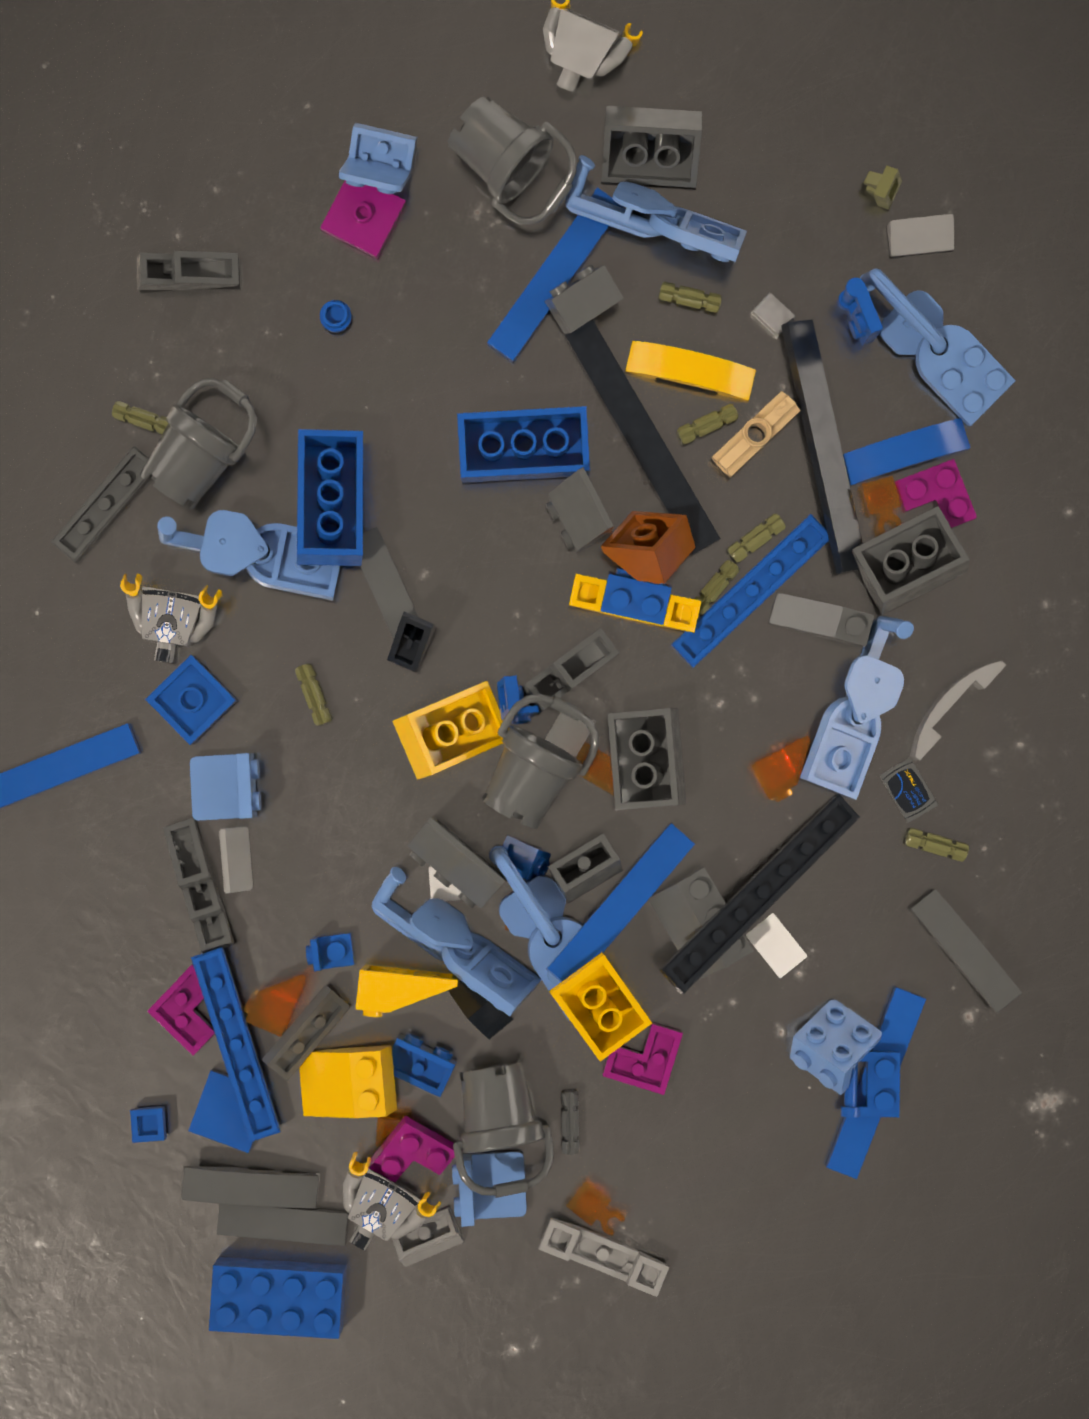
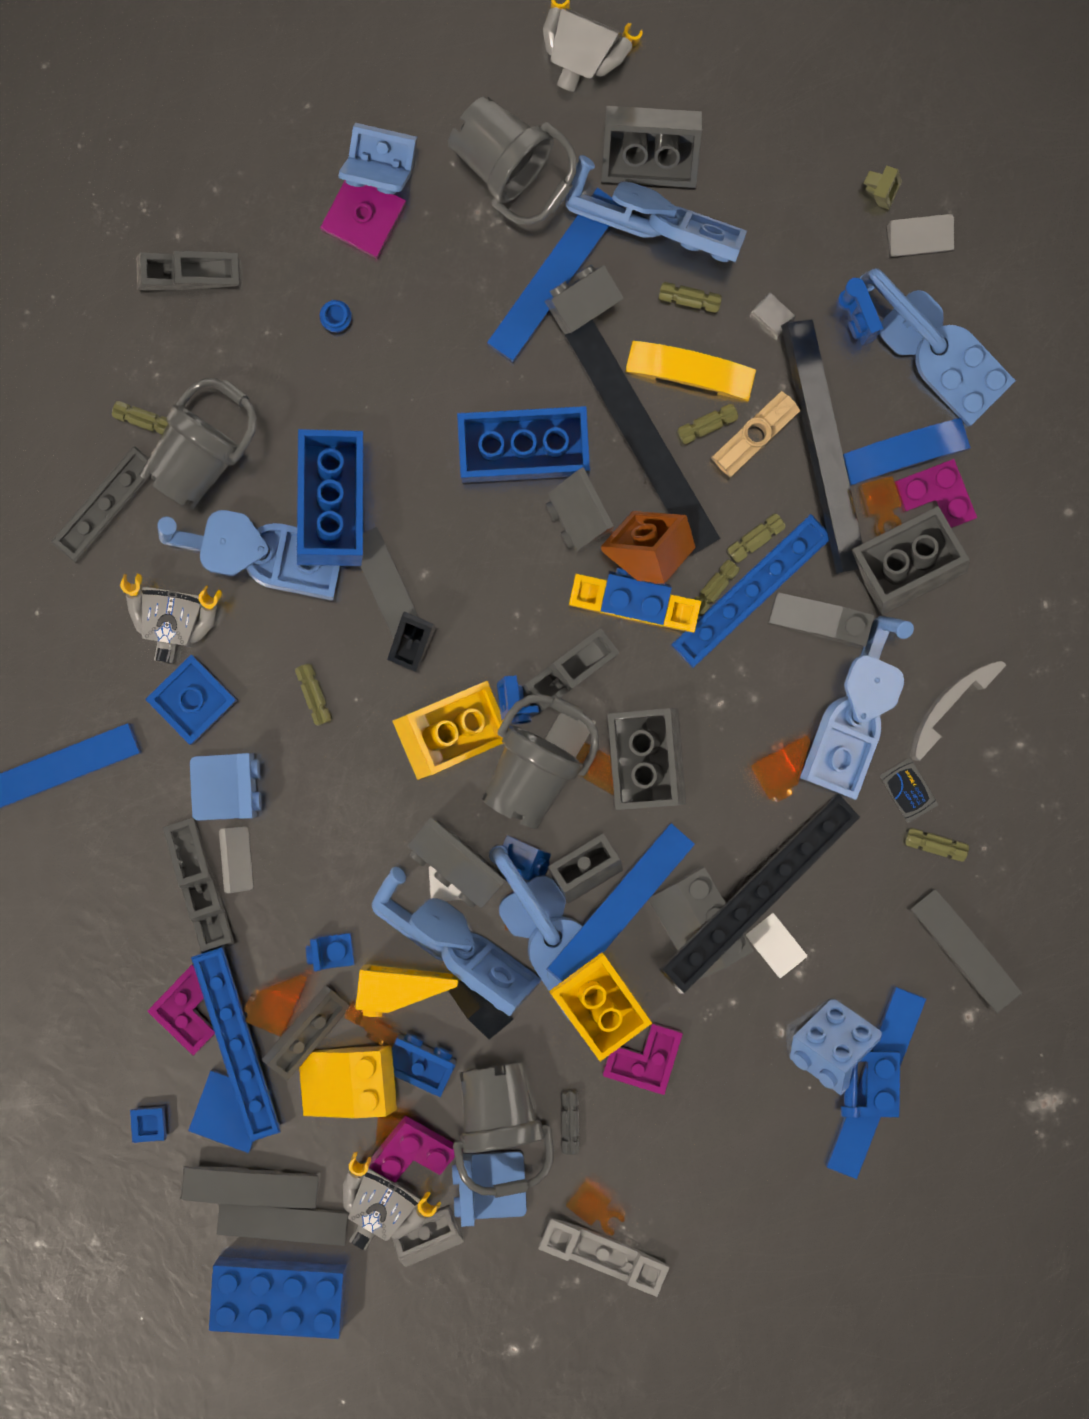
(377, 1029): none -> clear orange plate

